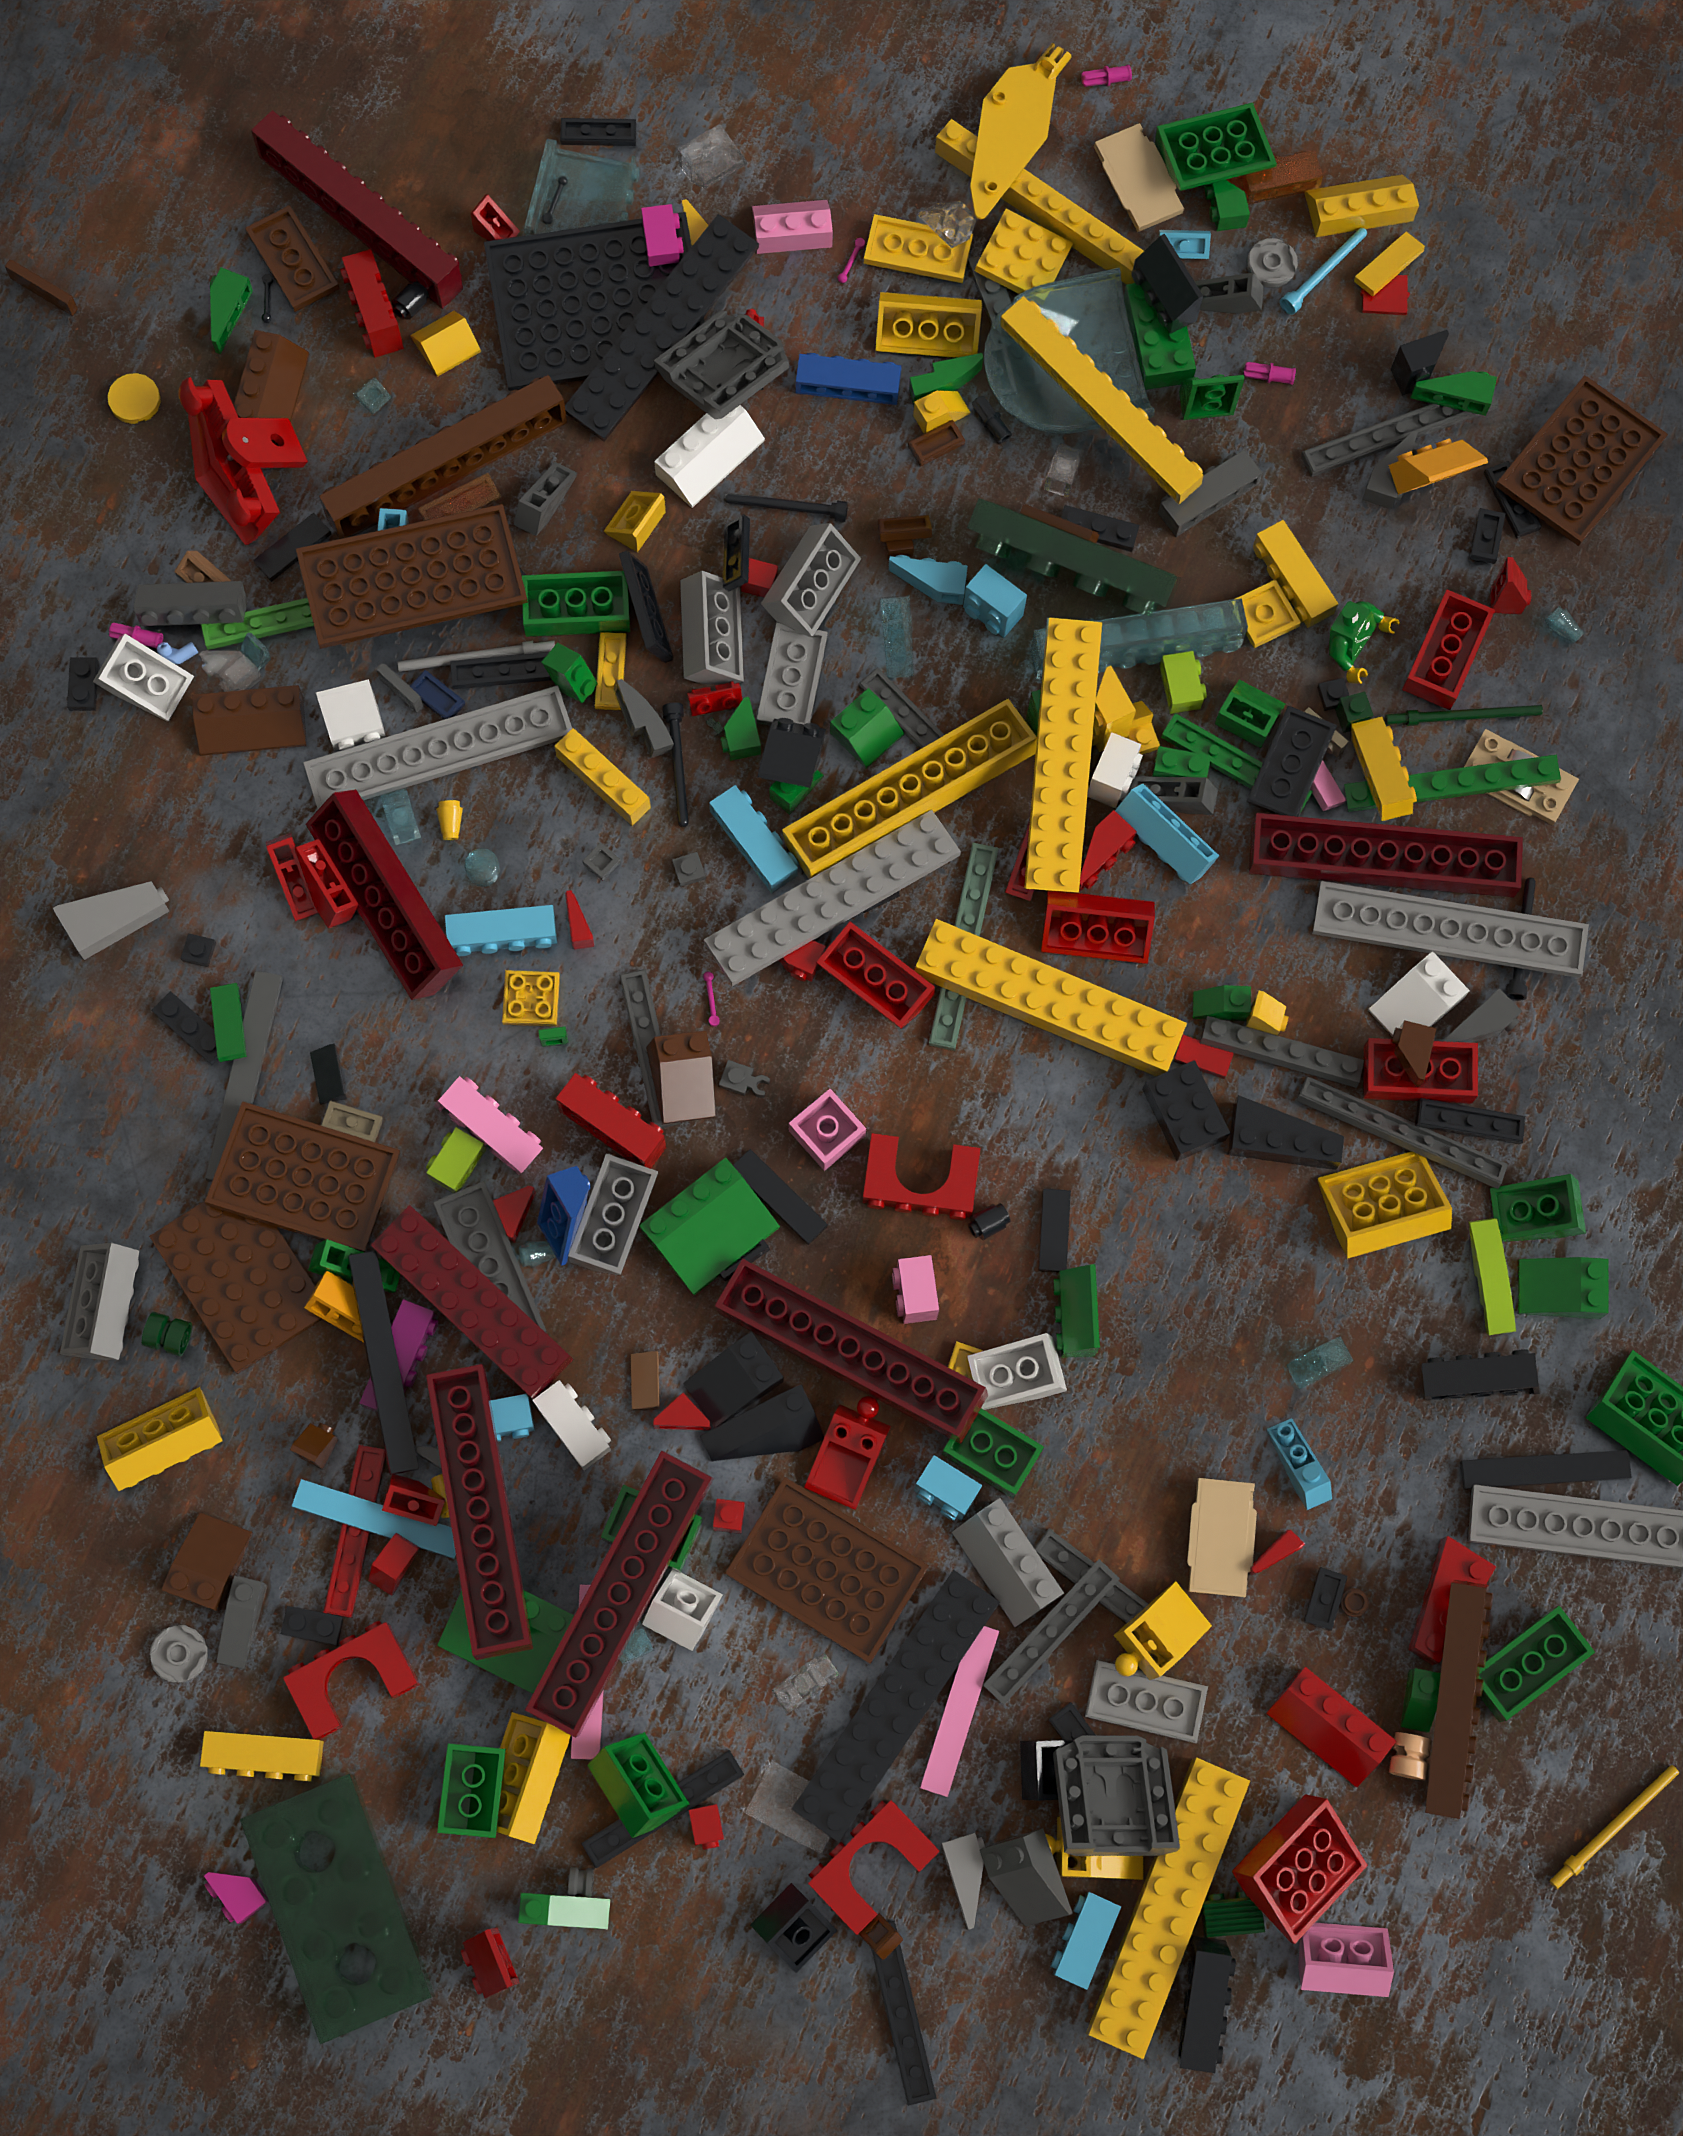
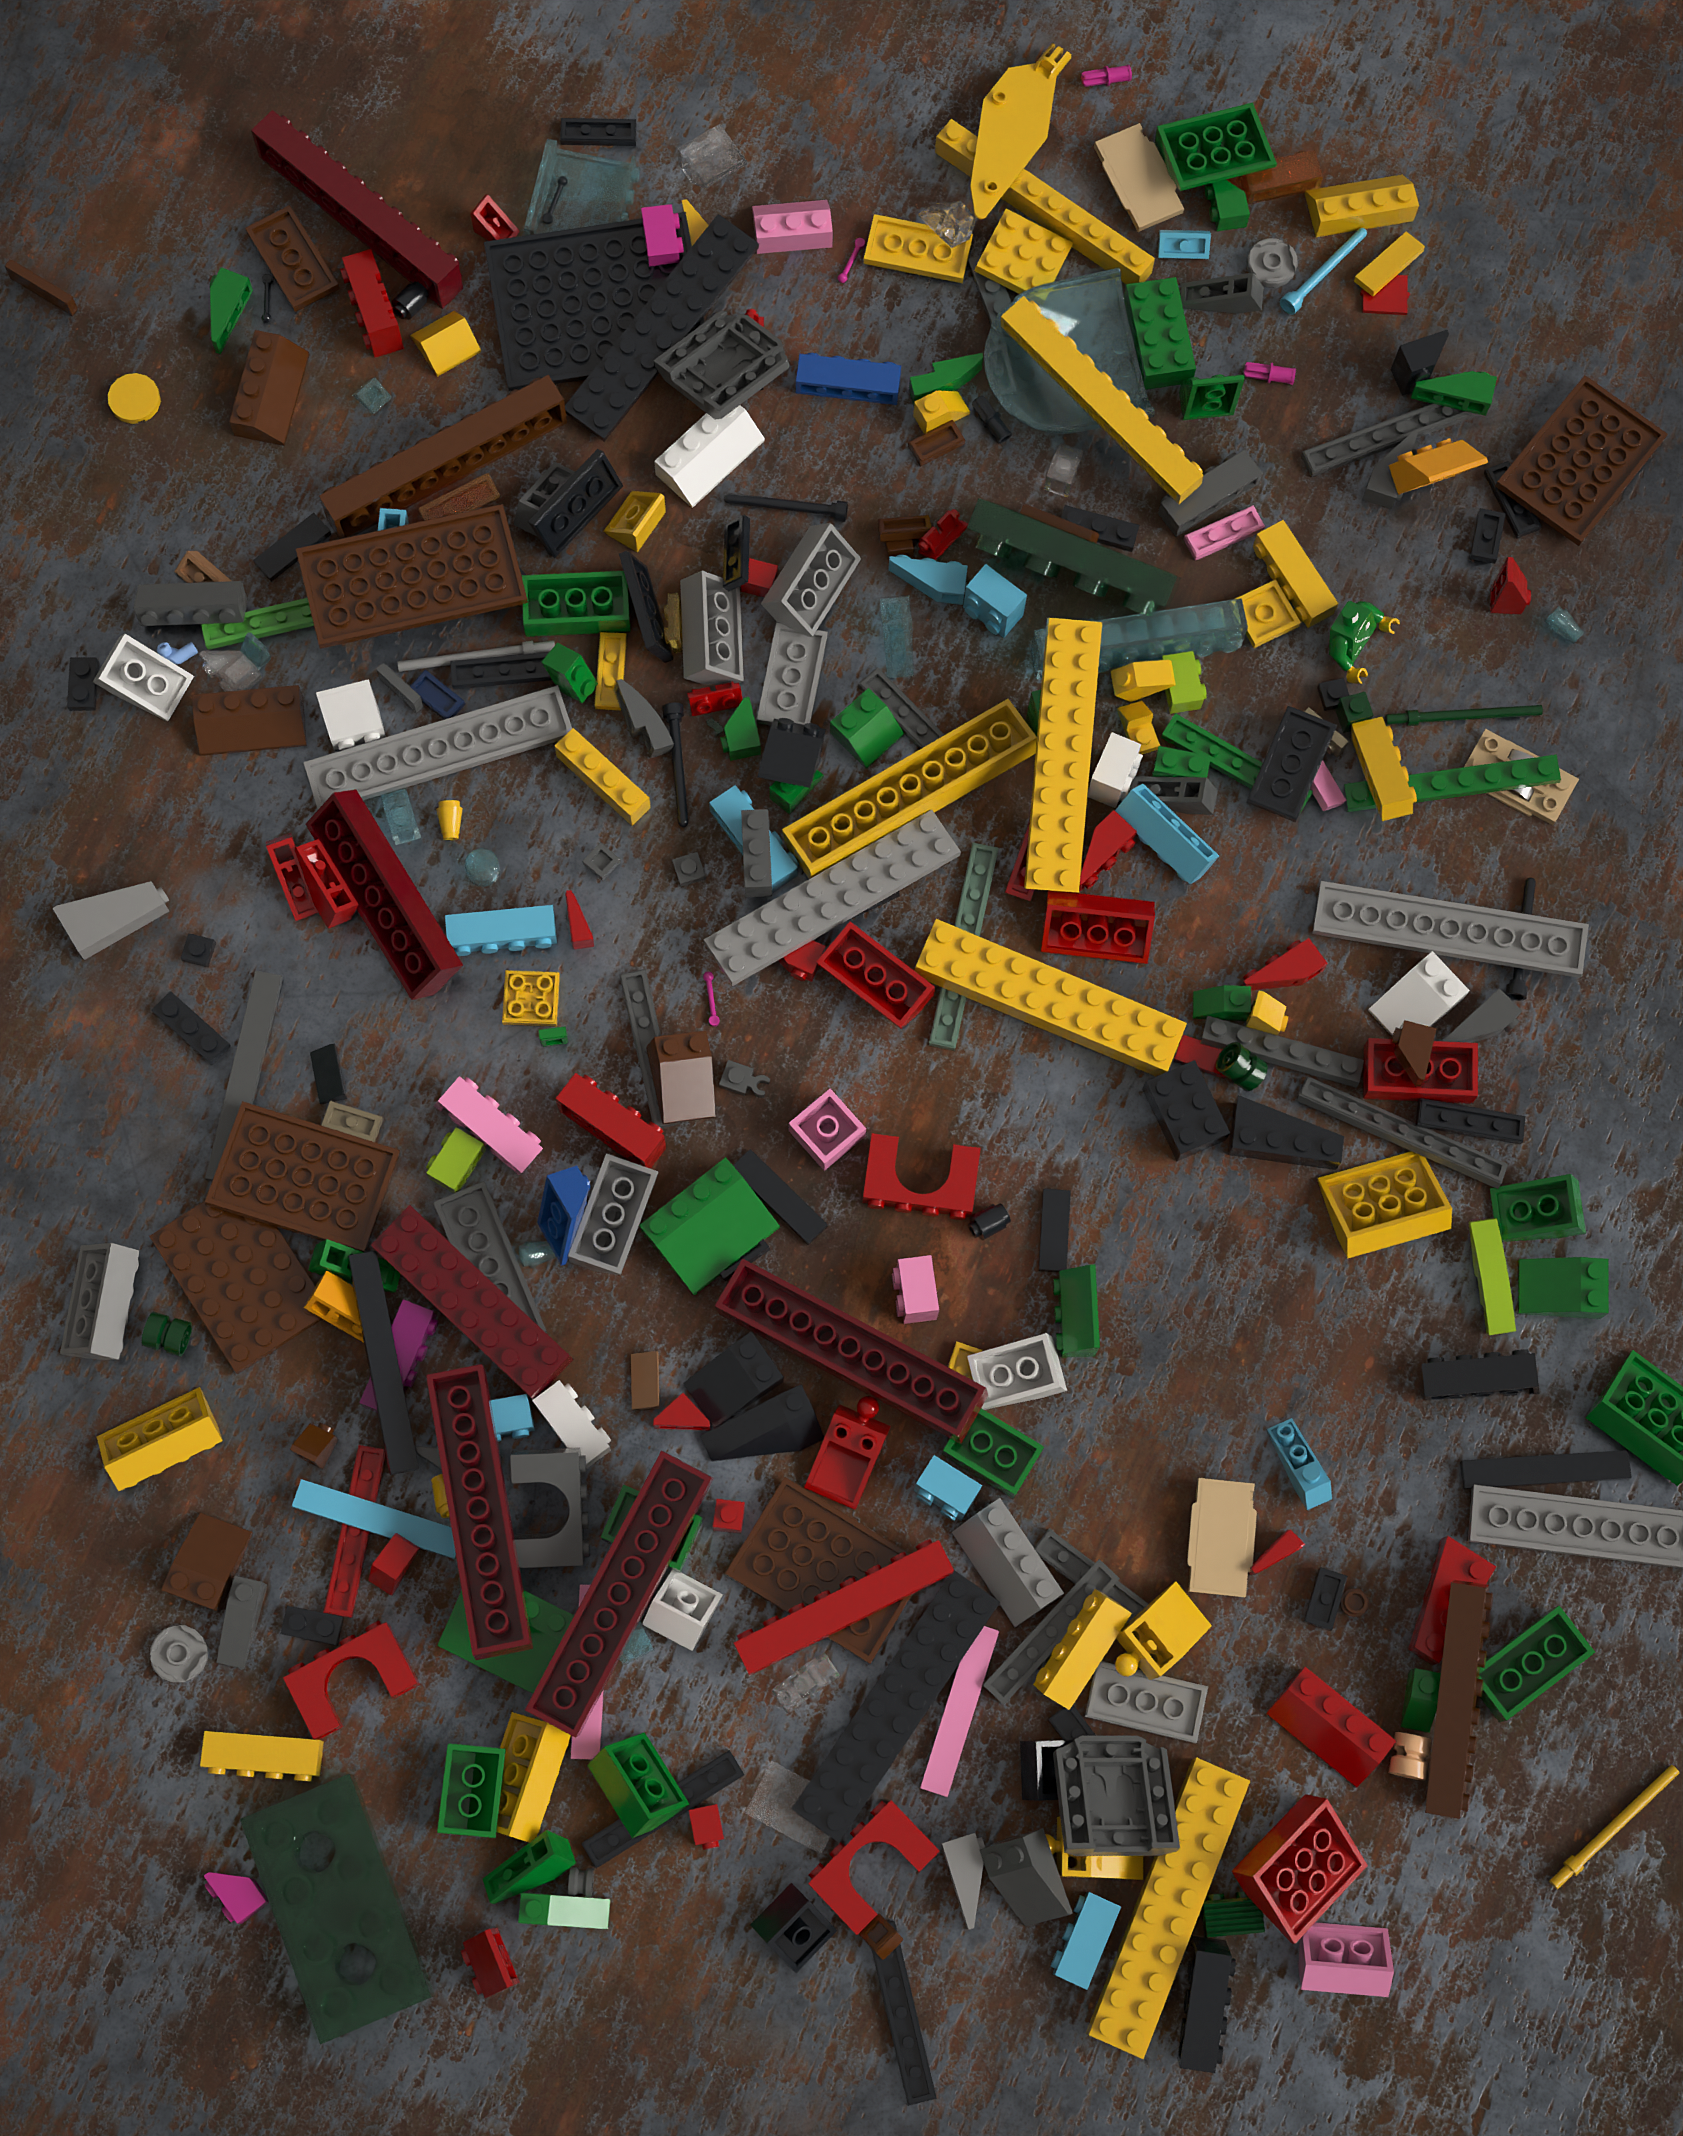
(145, 637): dark pink axle -> none
(228, 1022): green tile -> none
(231, 455): red piece -> none
(412, 1500): red slope -> none
(514, 1209): red slope -> none
(530, 1867): none -> green slope
(562, 1469): none -> dark grey arch
(575, 503): none -> black tile
(673, 614): none -> clear yellow plate
(756, 853): none -> dark grey brick
(844, 1607): none -> red brick
(928, 325): yellow slope -> none
(936, 542): none -> red hinge
(1081, 1649): none -> yellow brick
(1112, 710): yellow slope -> none
(1142, 679): none -> yellow slope
(1167, 285): black slope -> none
(1224, 533): none -> bright pink tile
(1241, 1066): none -> dark green wheel
(1249, 713): green slope -> none
(1291, 969): none -> red slope
(1320, 1363): clear light blue slope -> none
(1386, 855): dark red brick -> none
(1448, 649): red brick -> none

